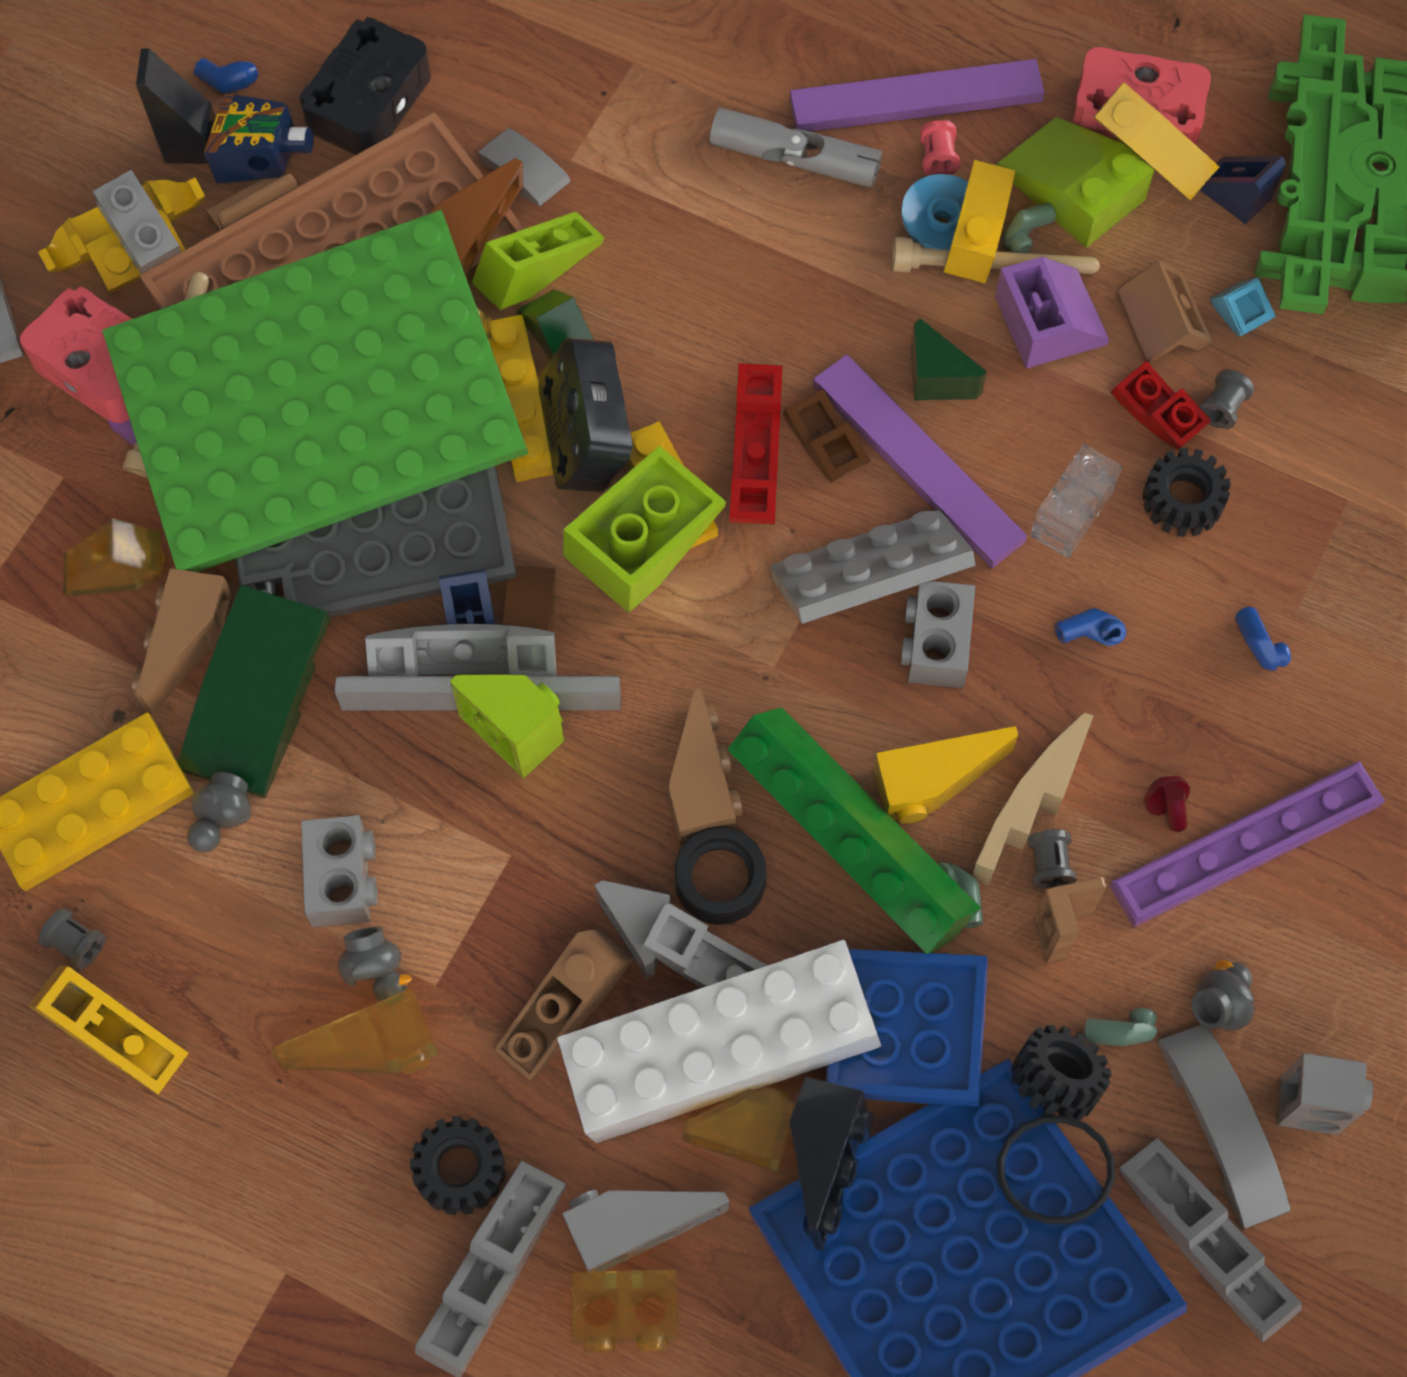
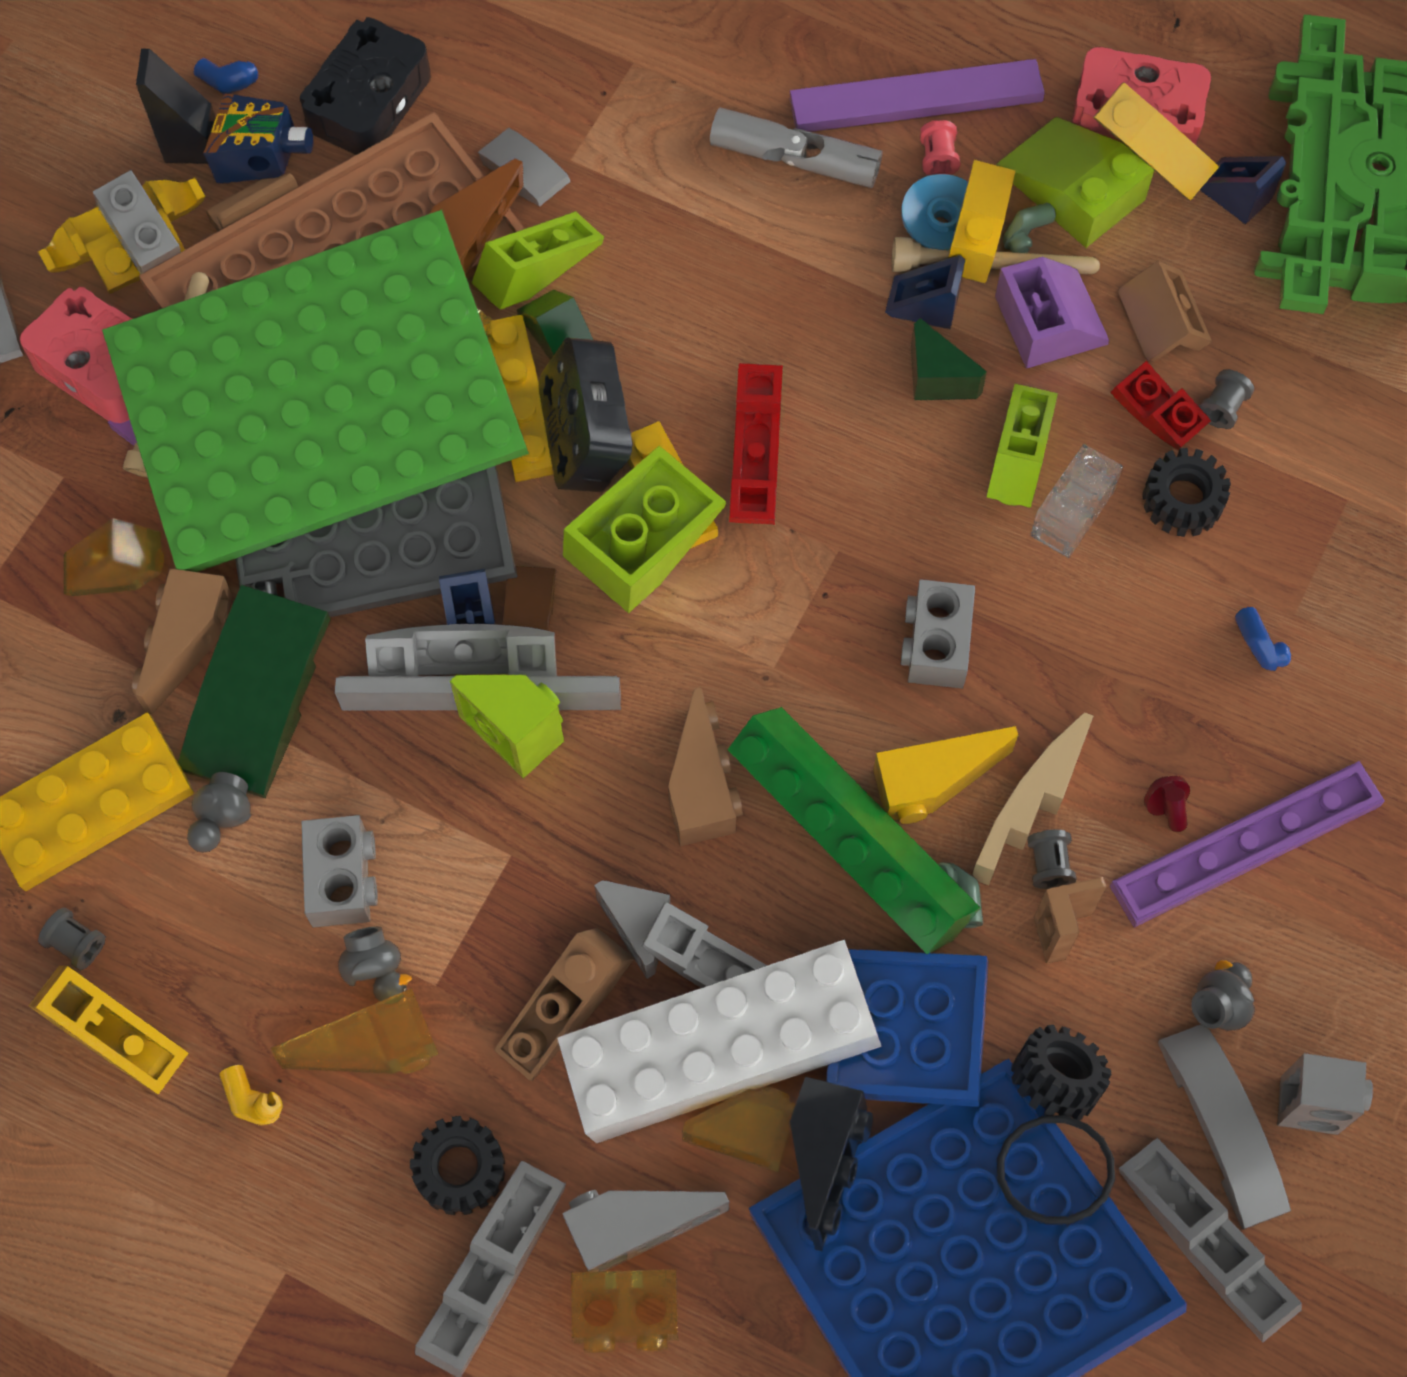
(249, 1103): none -> yellow arm
(720, 839): black tyre -> none
(825, 437): reddish brown slope -> none
(871, 565): light grey plate -> none
(920, 461): medium lavender tile -> none
(927, 293): none -> dark blue slope
(1022, 446): none -> lime slope
(1092, 624): blue arm -> none
(1122, 1033): sand green arm -> none
(1244, 306): medium azure slope -> none

